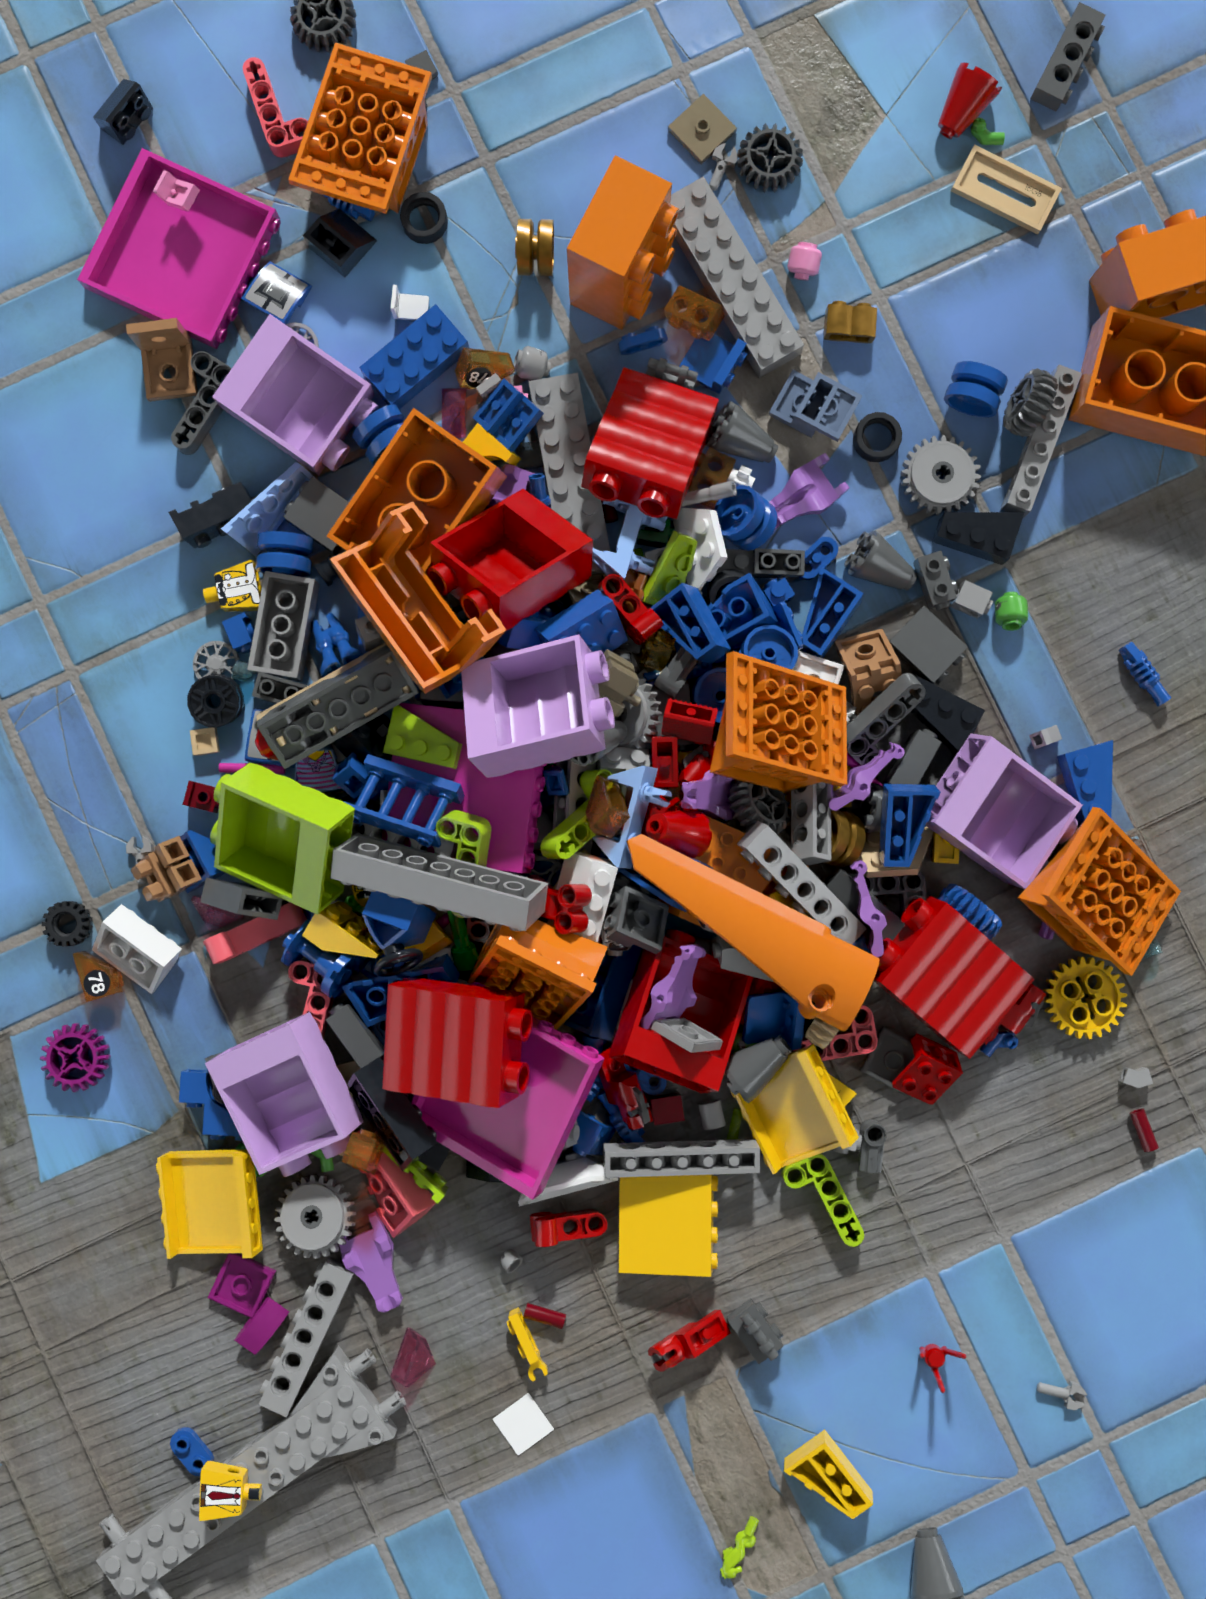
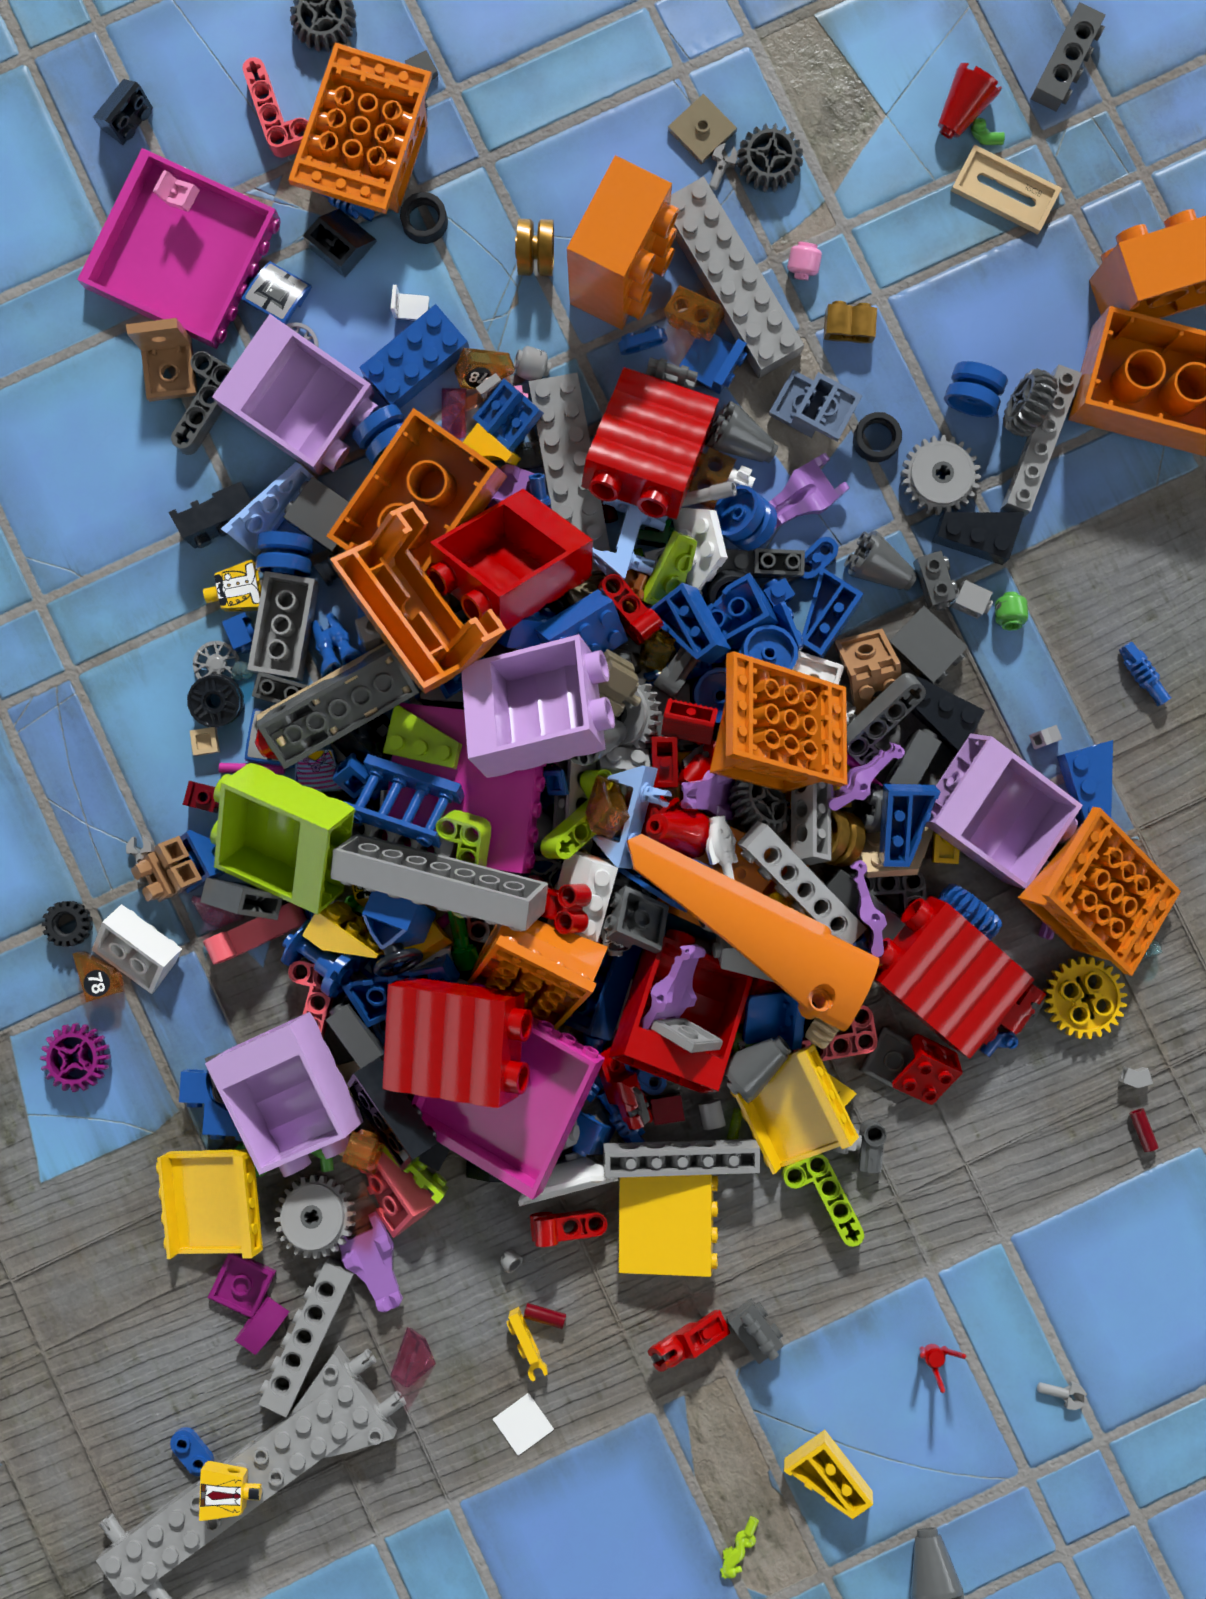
(721, 845): none -> white animal

